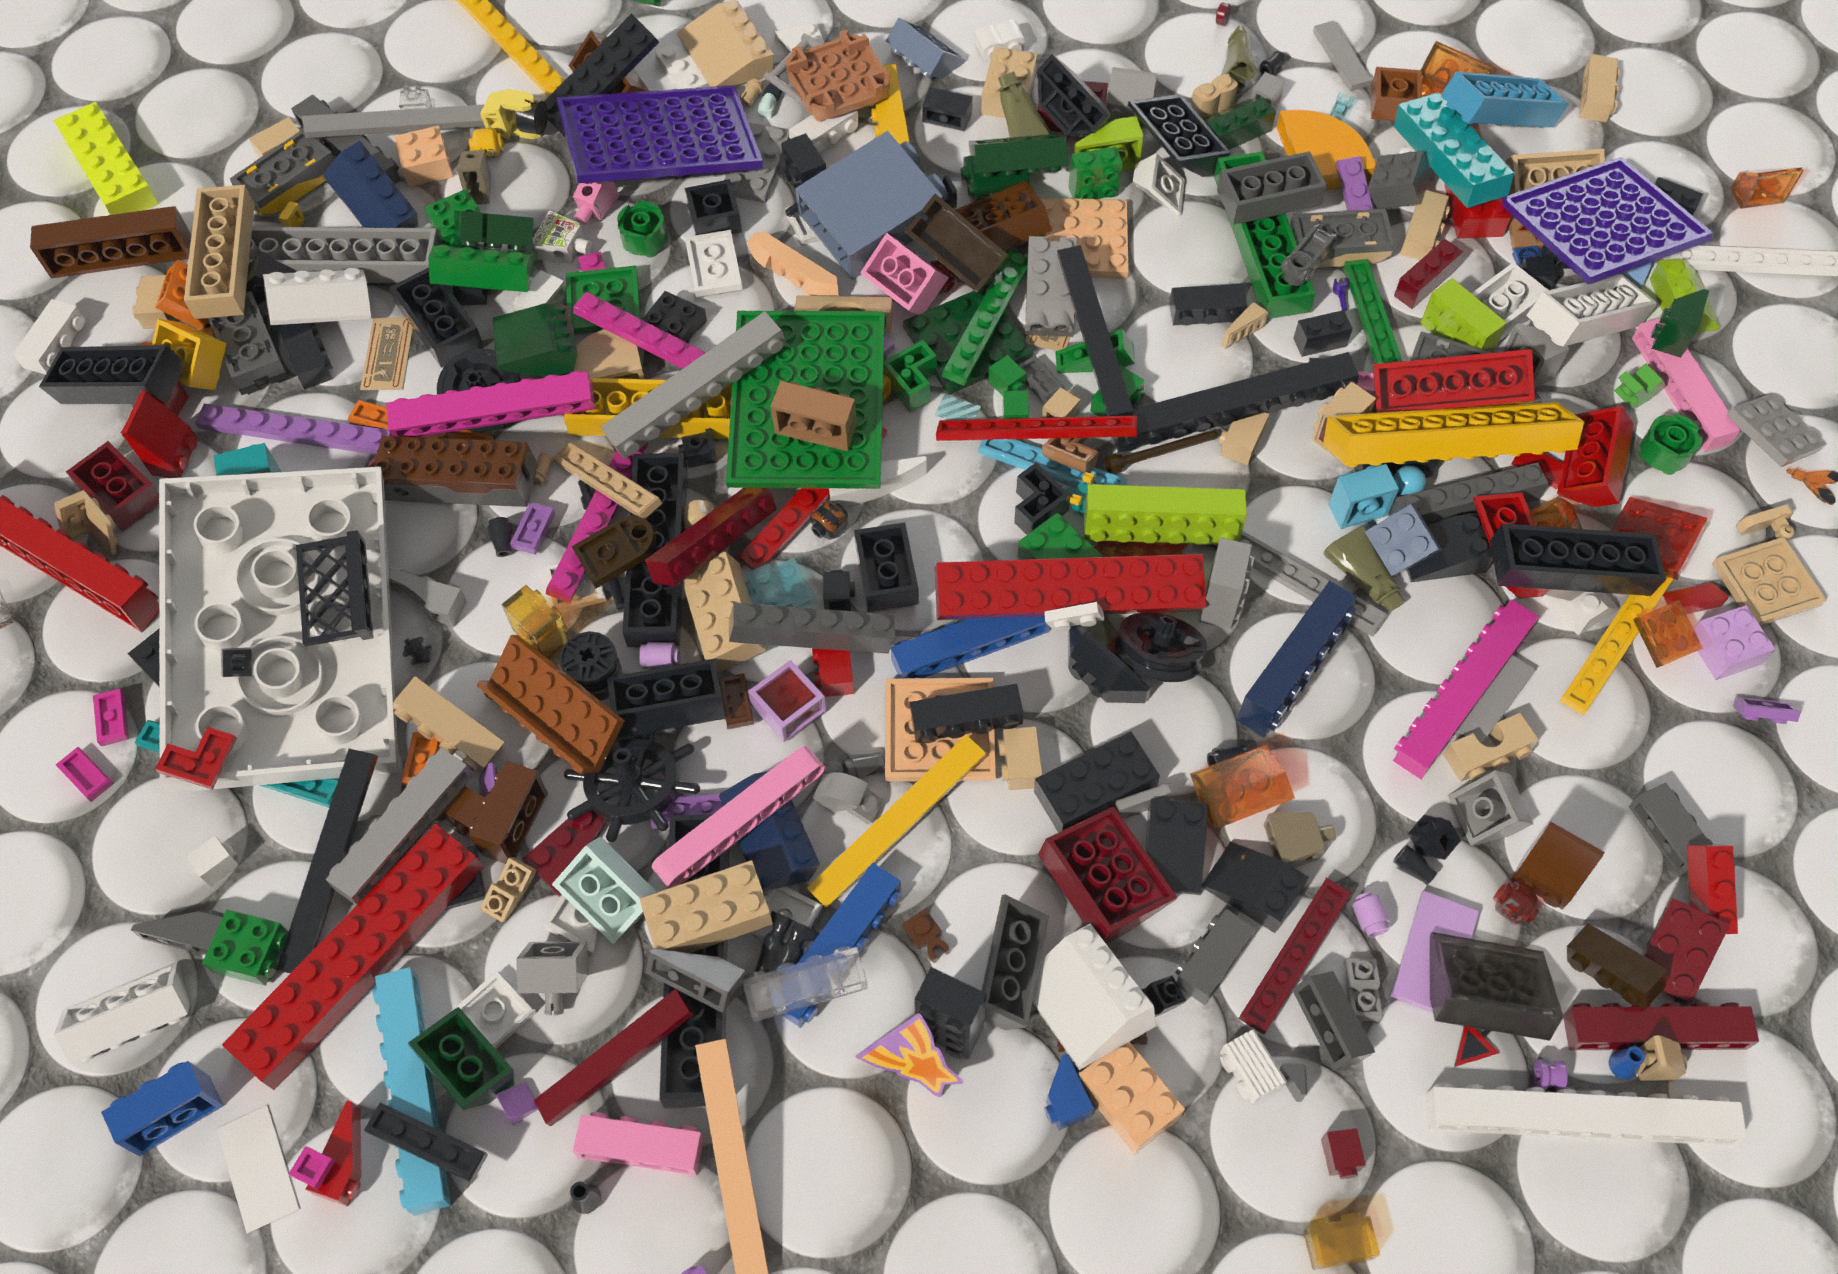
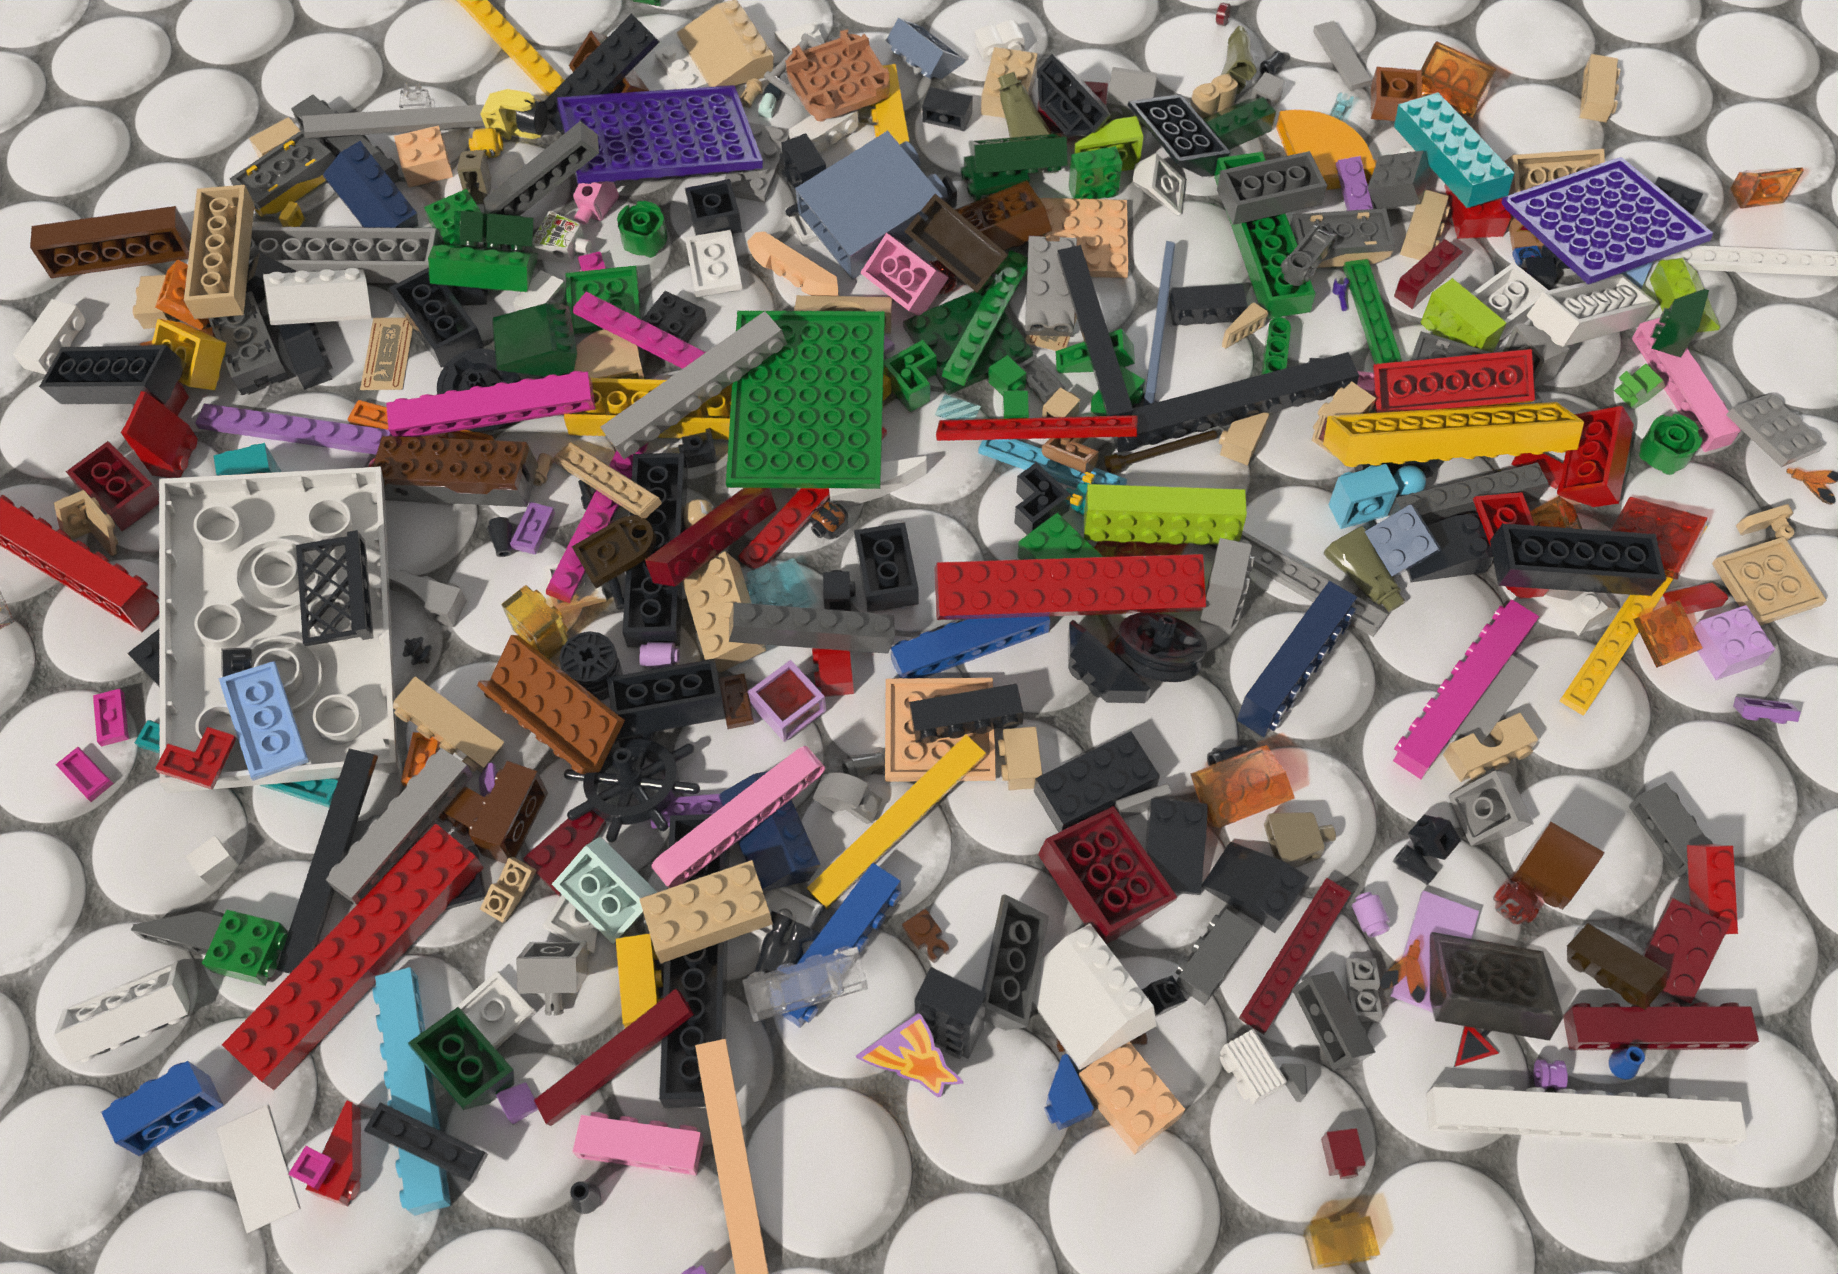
(105, 160): neon yellow brick -> none
(263, 720): none -> light blue tile
(544, 172): none -> dark grey brick
(637, 976): none -> yellow brick
(699, 976): dark grey slope -> none
(814, 415): medium nougat brick -> none
(1083, 615): white plate -> none
(1159, 324): none -> sand blue tile
(1276, 345): none -> green beam
(1322, 333): black brick -> none
(1408, 968): none -> clear orange piece
(1503, 100): dark azure brick -> none
(1662, 1060): tan slope -> none

